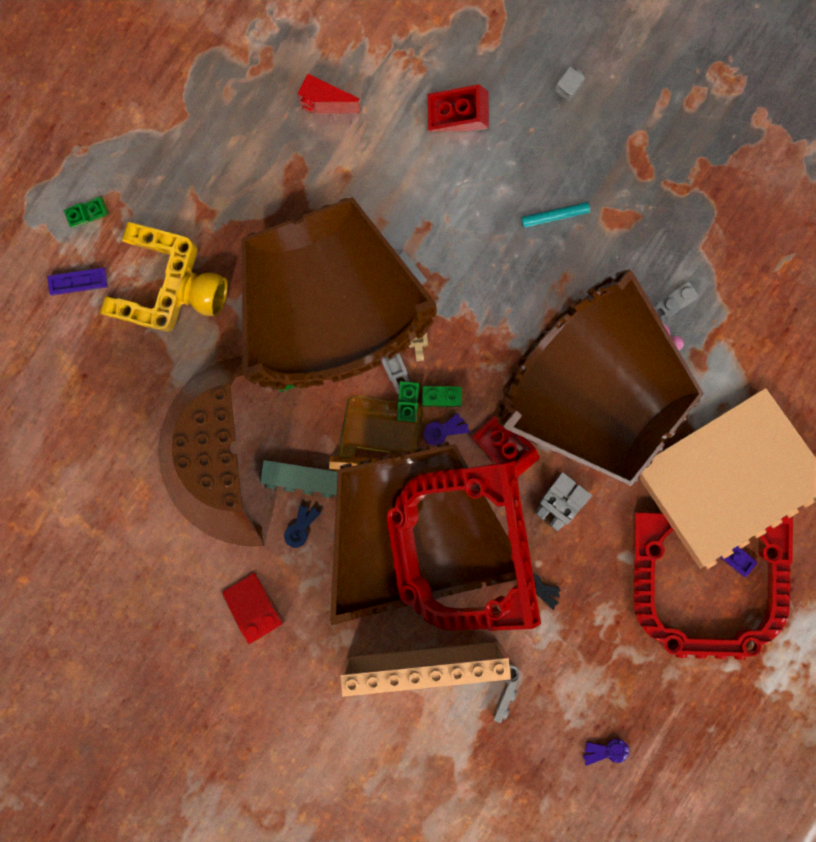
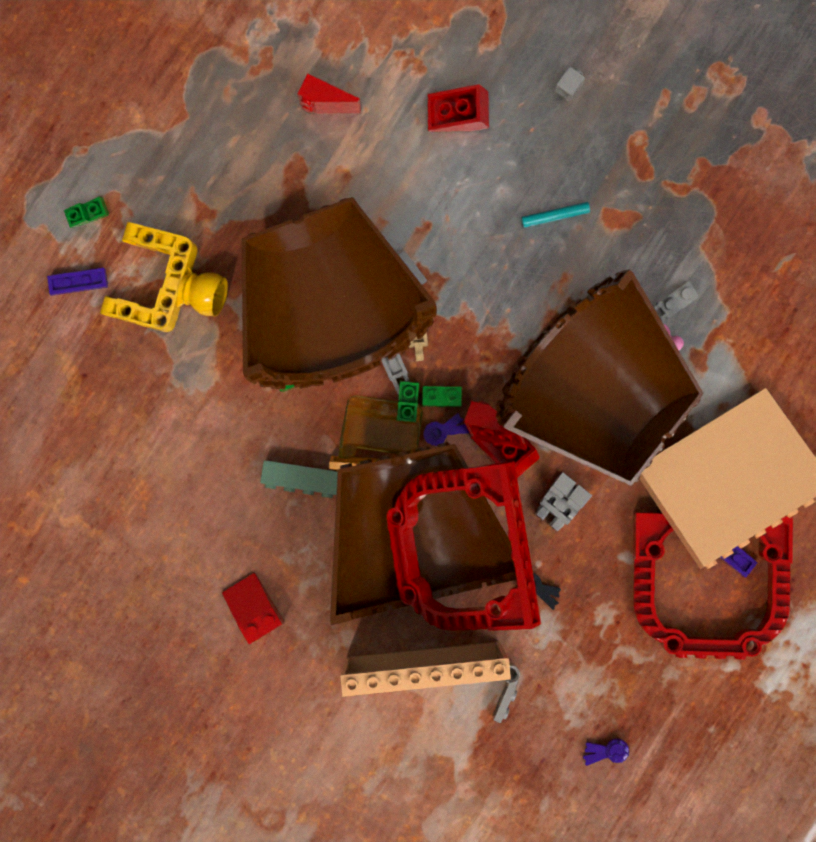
(198, 460): reddish brown cone -> none
(296, 534): dark blue piece -> none
(483, 425): none -> red slope

